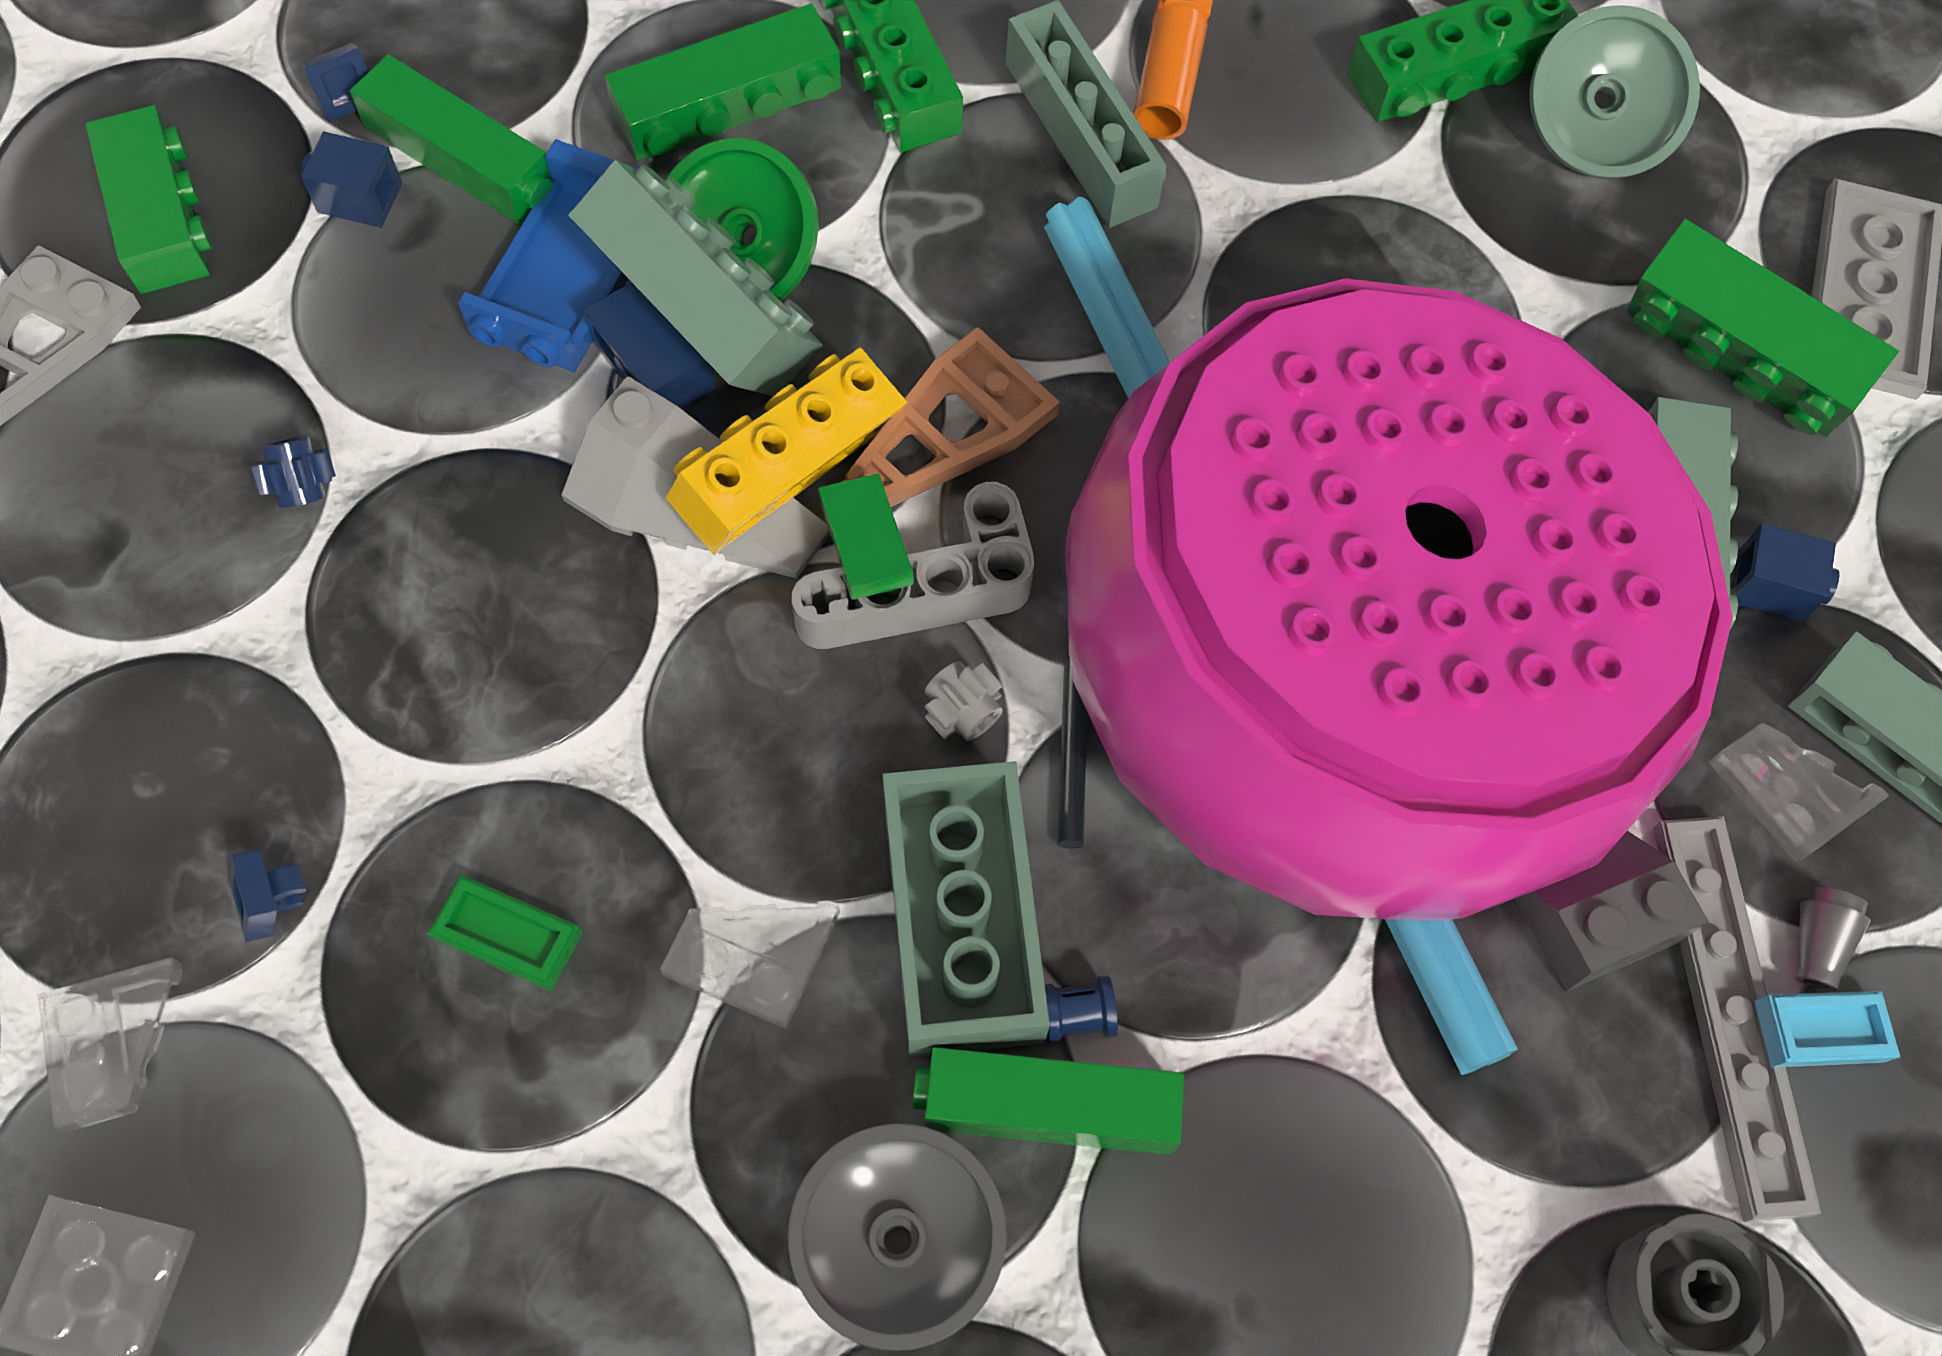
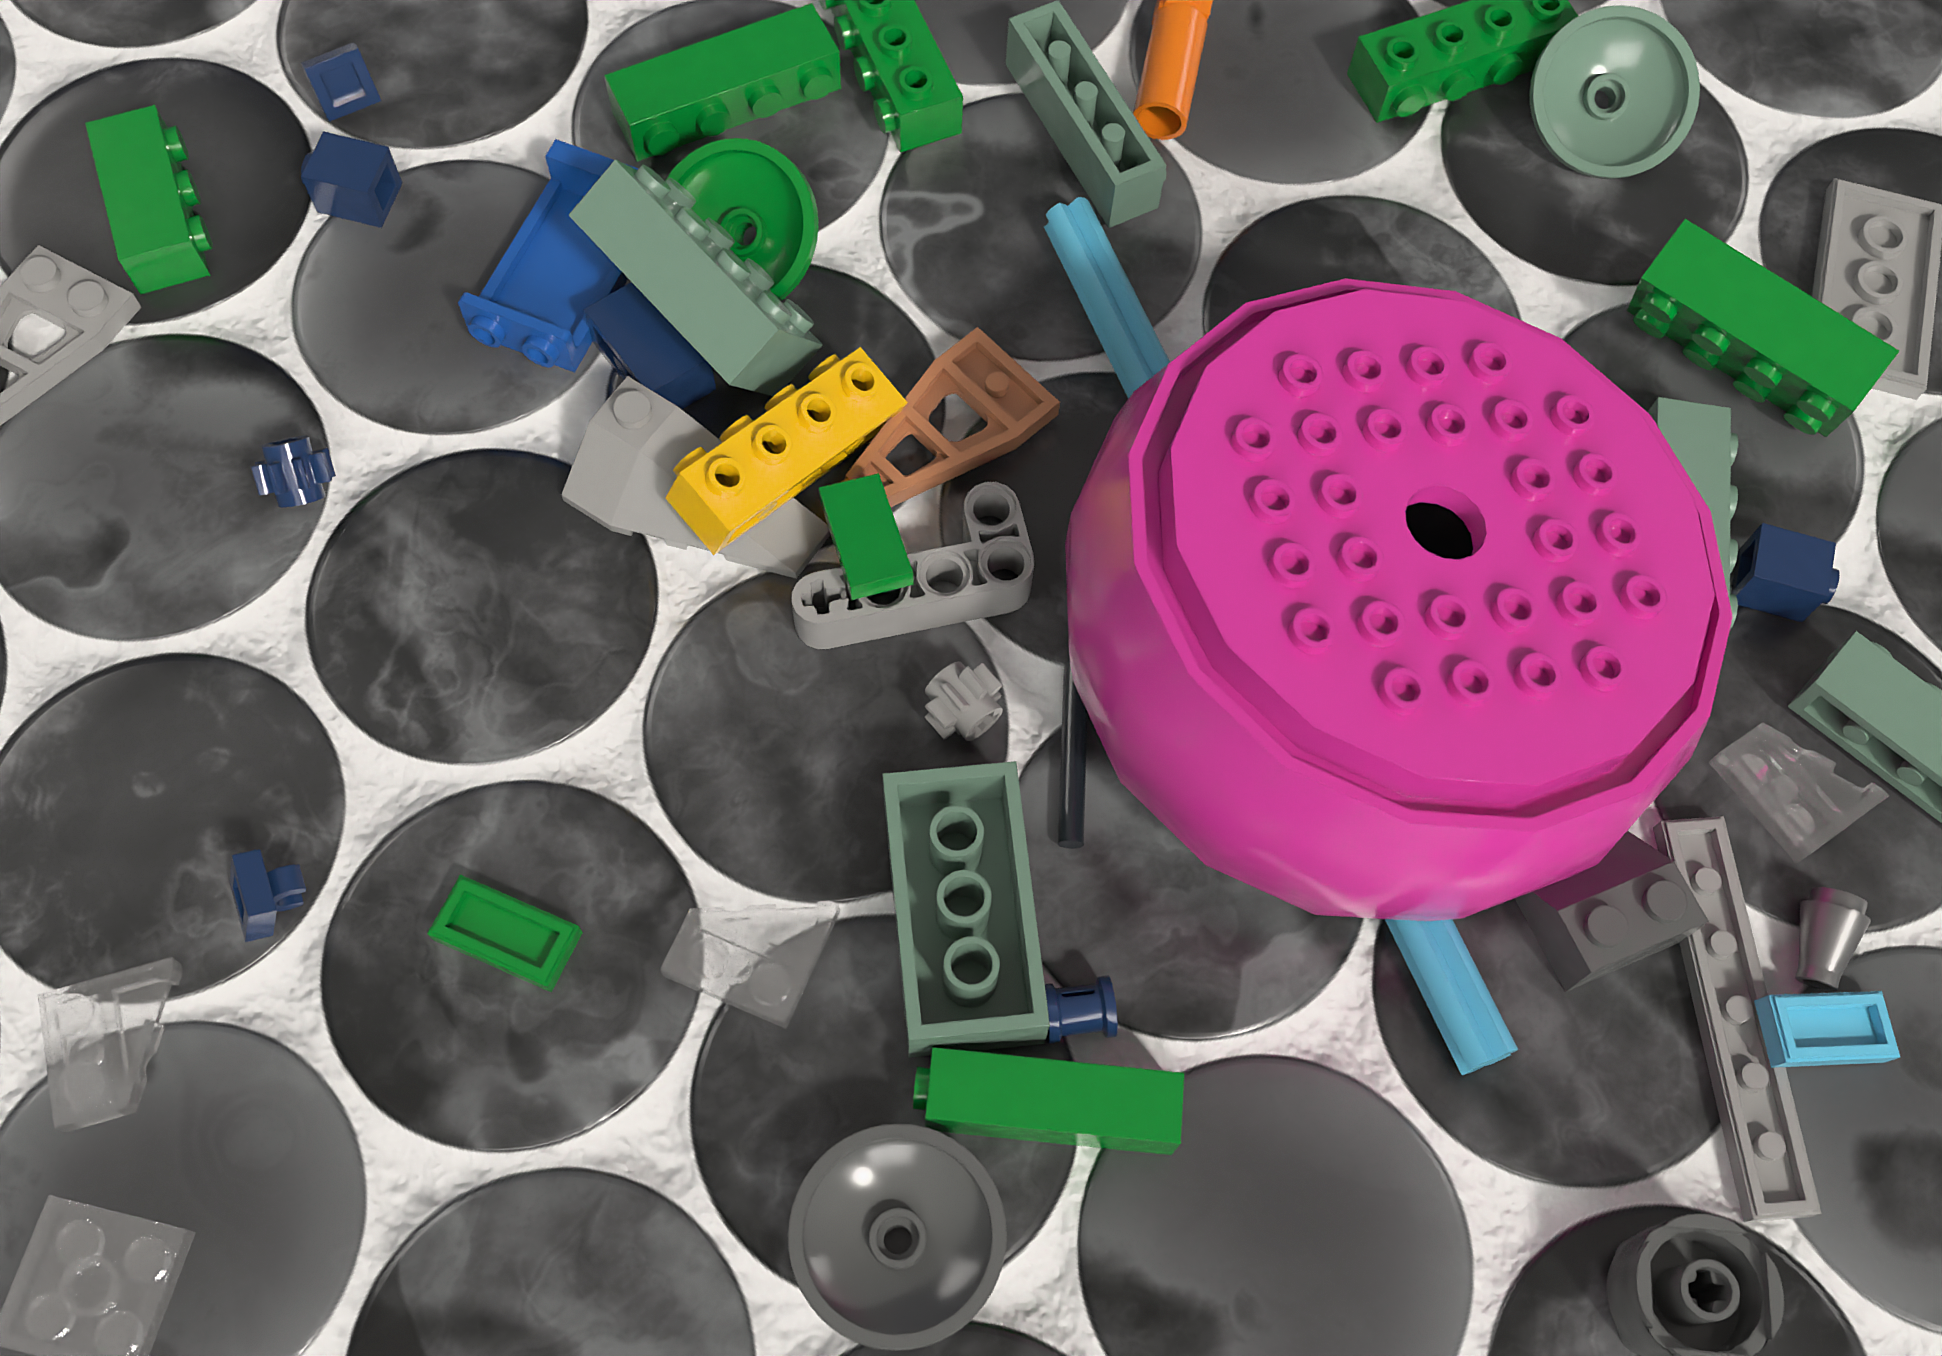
(452, 139): green brick -> none

